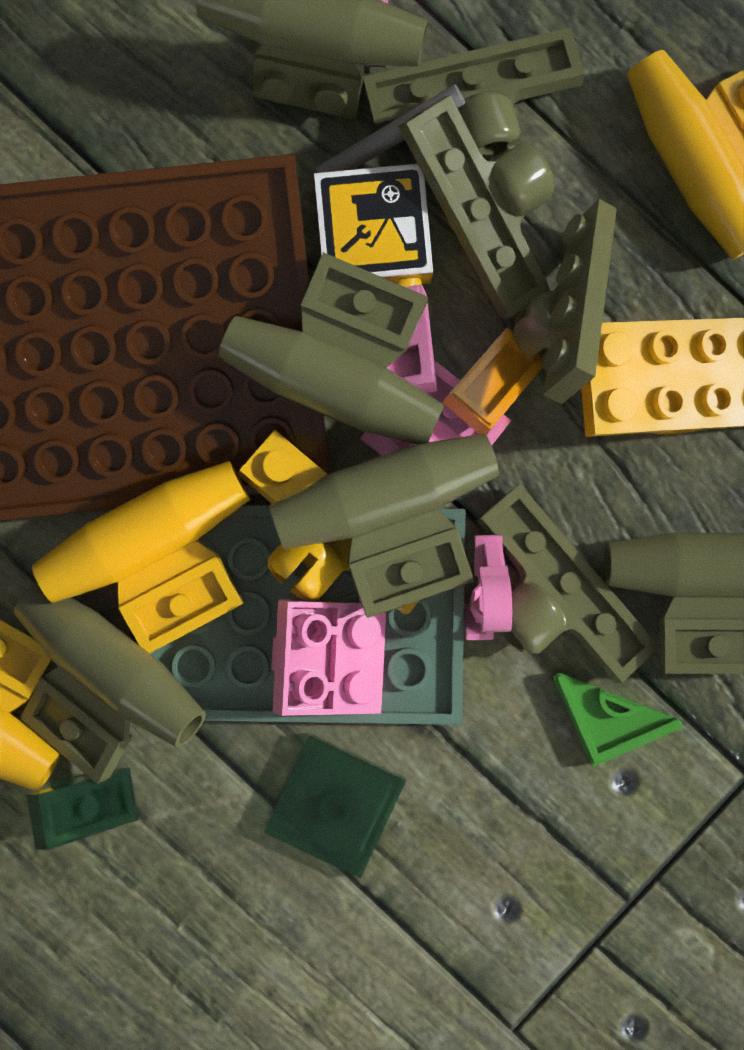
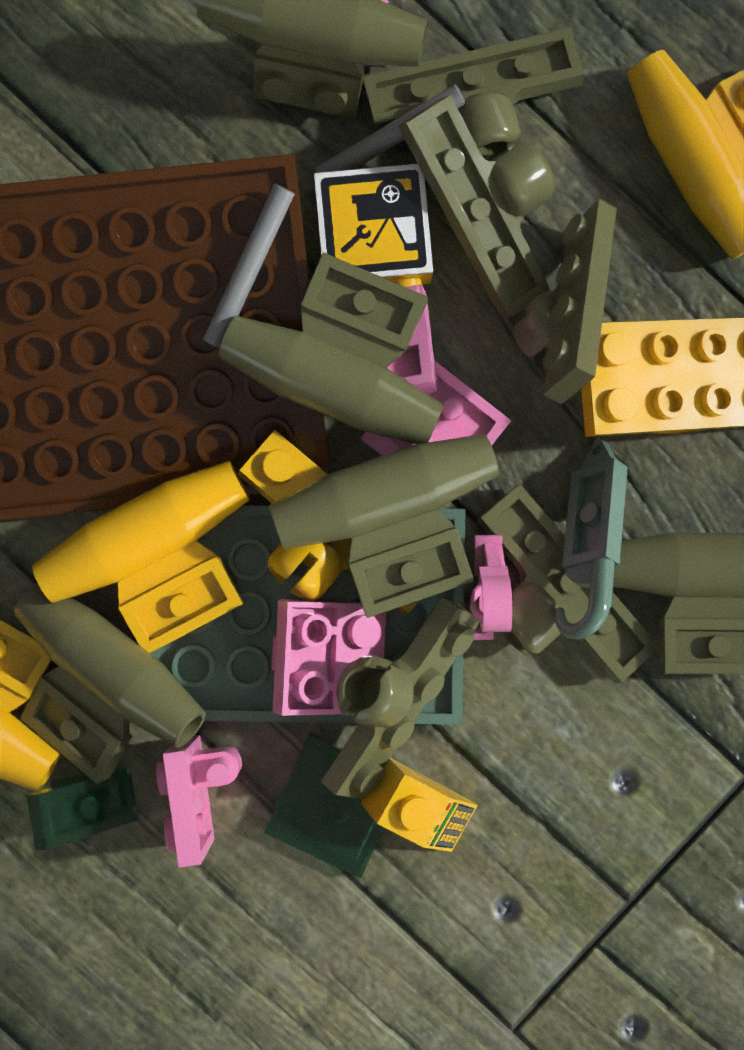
(185, 780): none -> bright pink plate
(249, 263): none -> light grey bar
(391, 695): none -> olive plate
(418, 808): none -> yellow slope
(493, 383): light orange tile -> none
(593, 536): none -> sand green plate
(608, 722): bright green tile -> none

